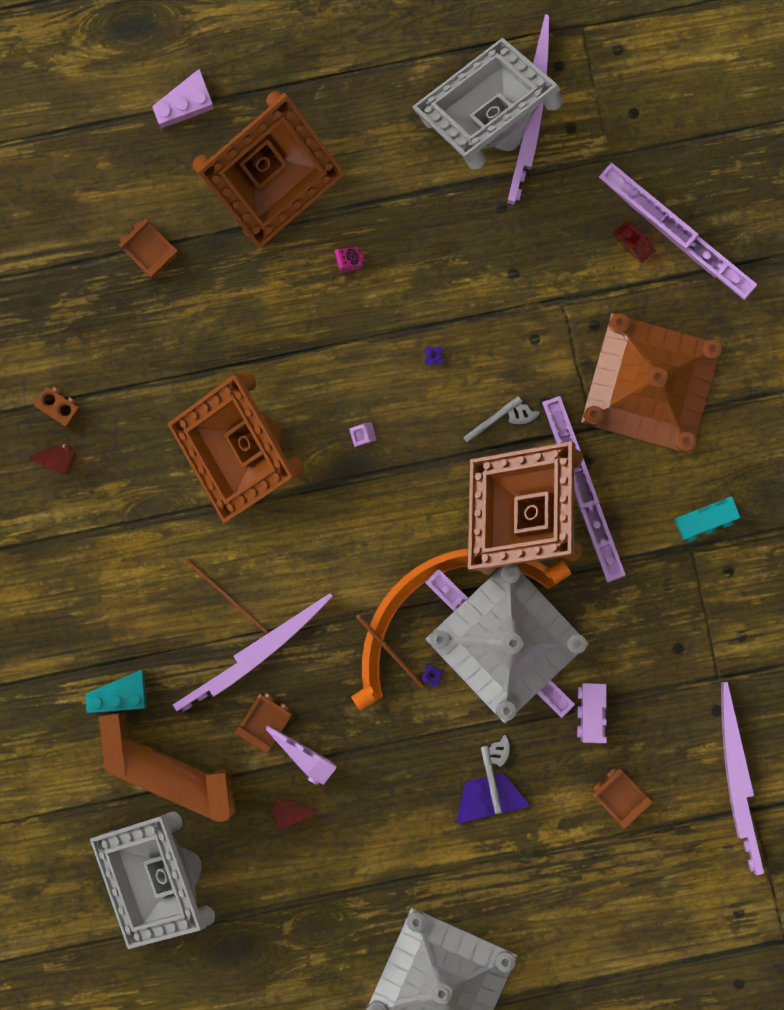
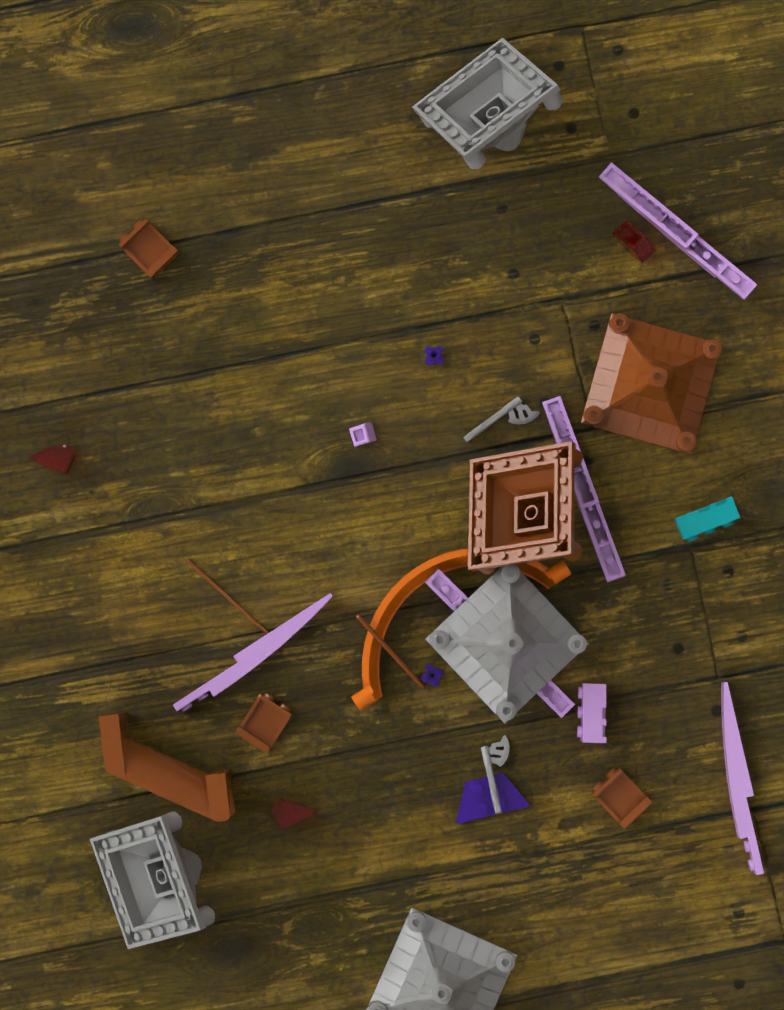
(55, 410): dark orange brick -> none
(119, 695): teal wedge -> none
(184, 101): lavender wedge -> none
(233, 447): dark orange piece -> none
(270, 170): dark orange piece -> none
(311, 763): lavender wedge -> none
(349, 259): dark pink slope -> none
(532, 128): lavender slope -> none

